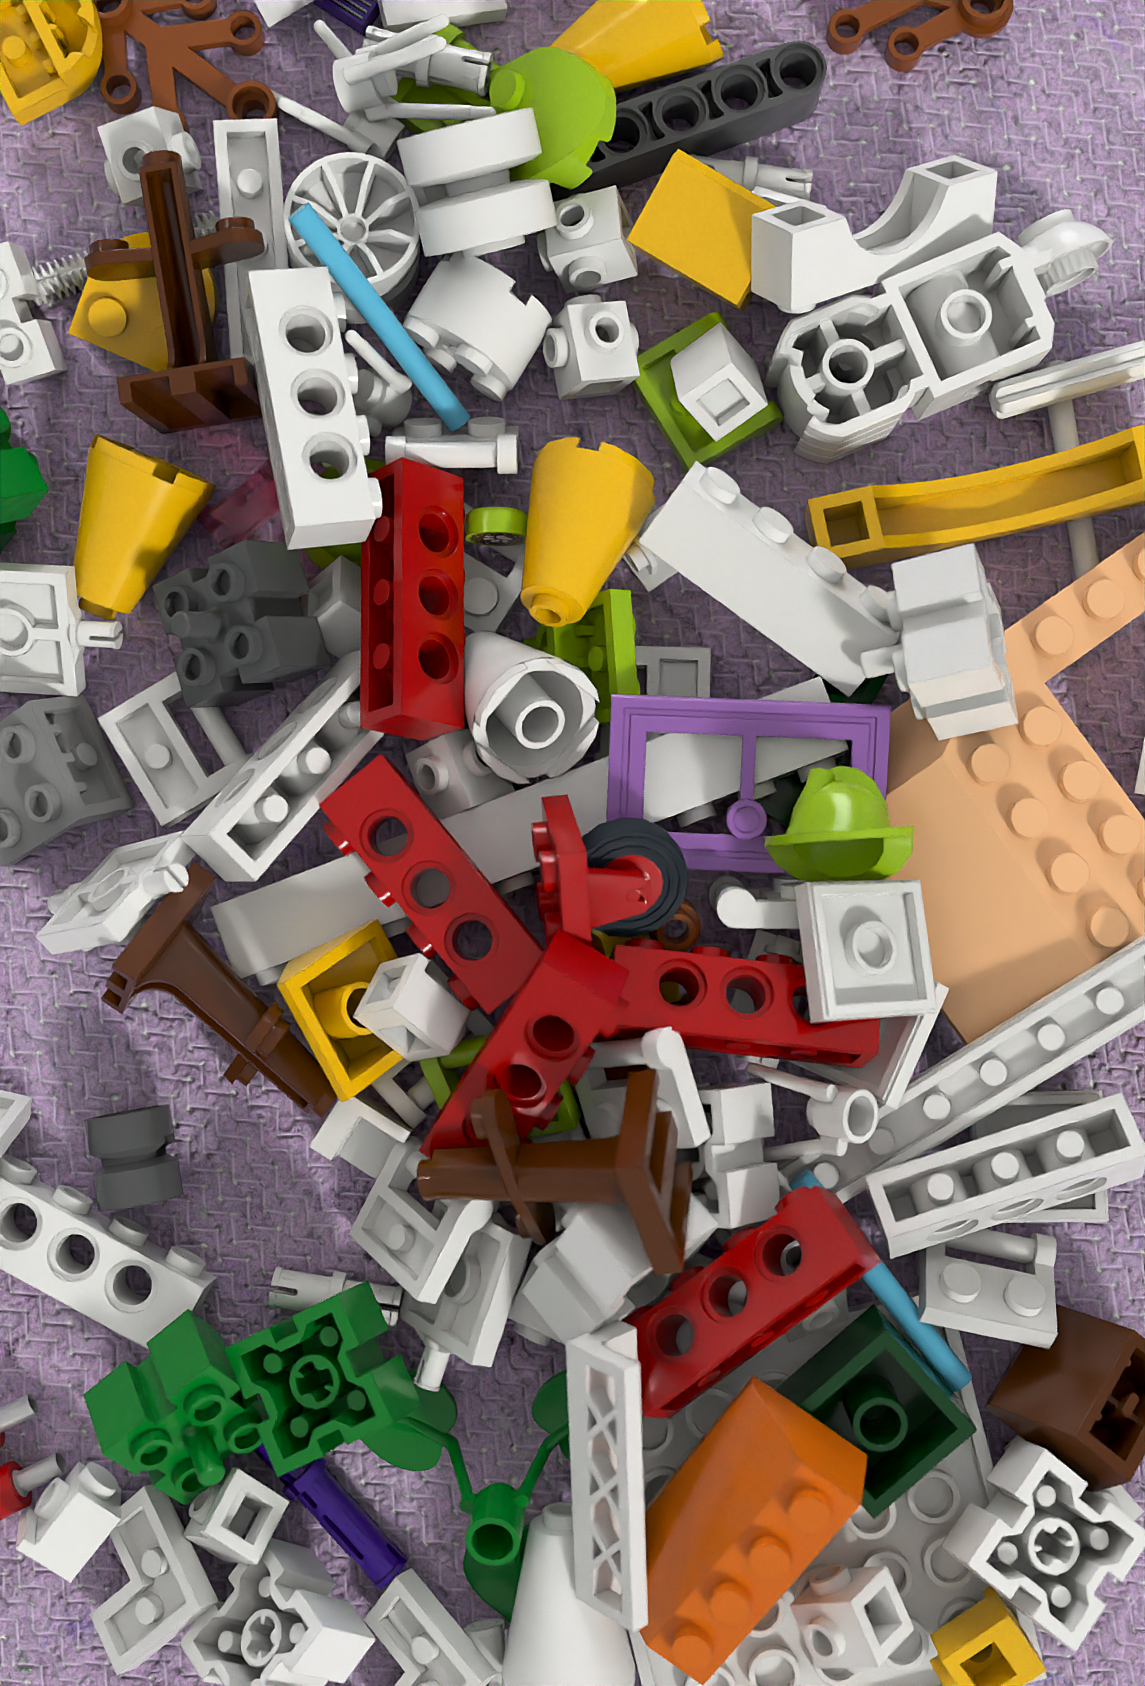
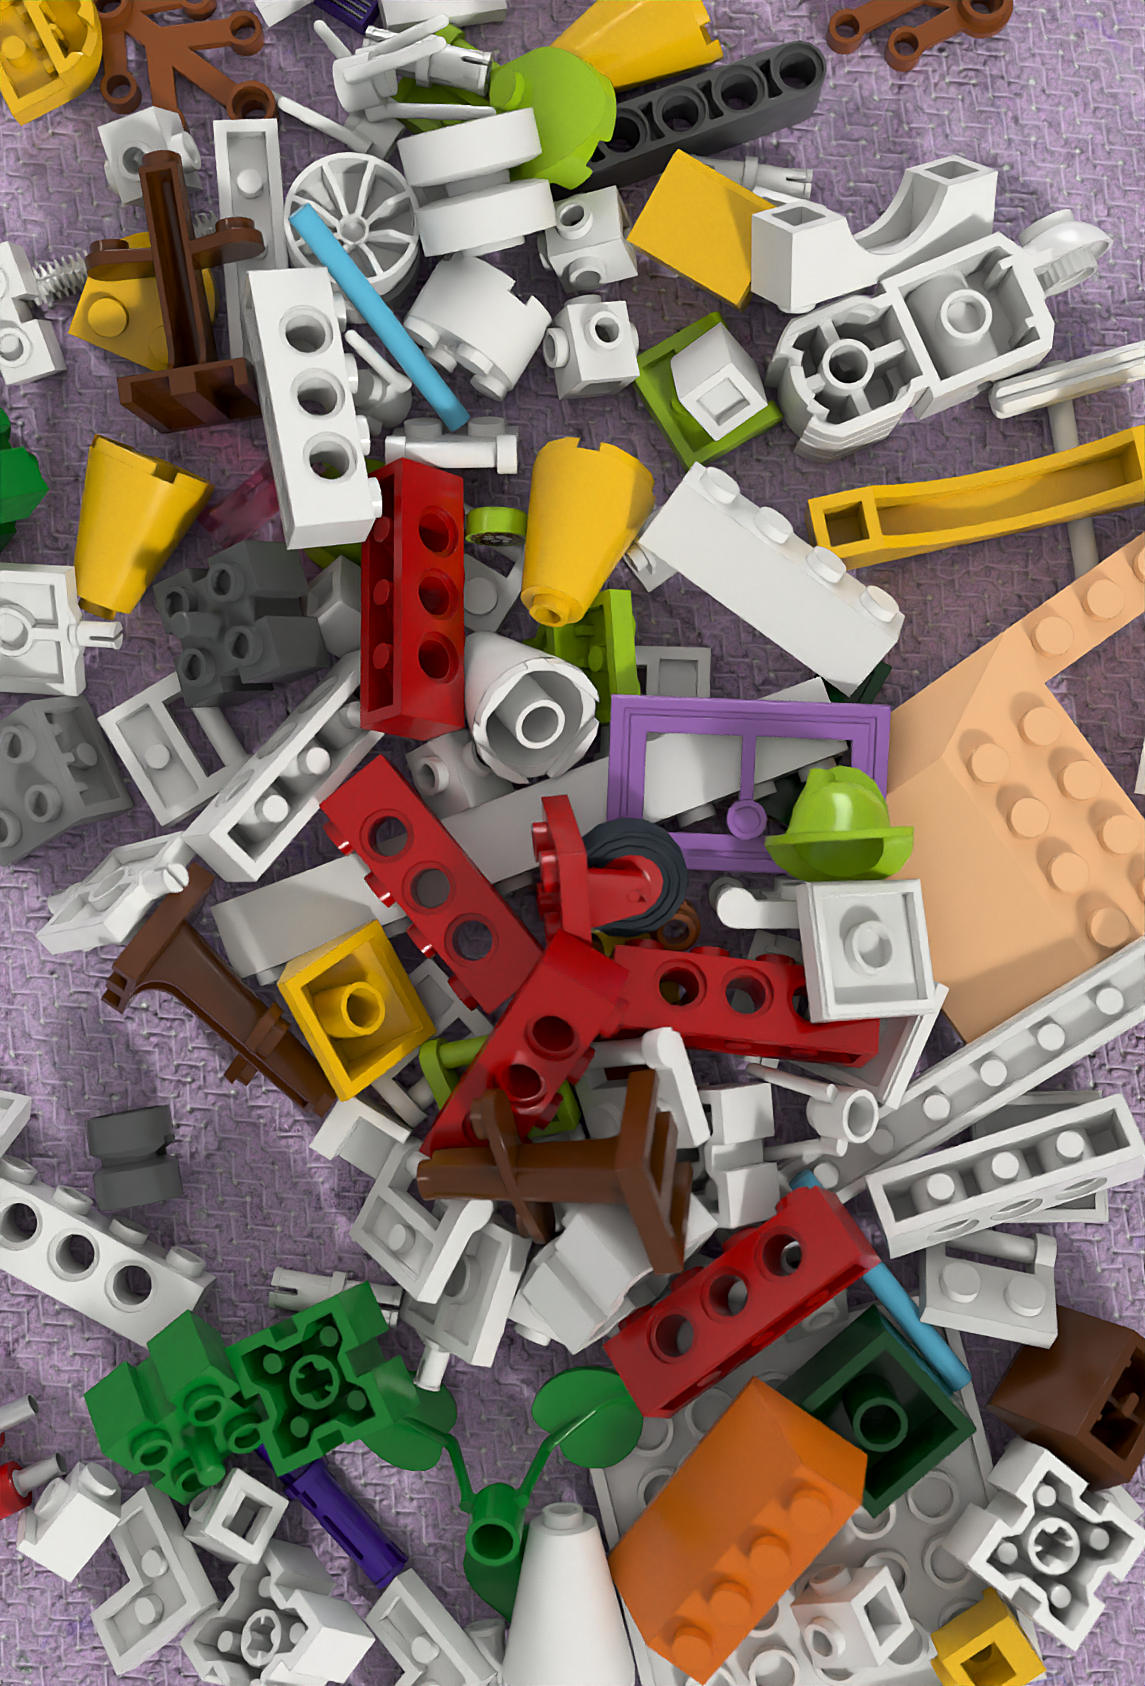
(412, 1010): white brick -> none
(607, 1473): white fence -> none
(950, 644): white brick -> none

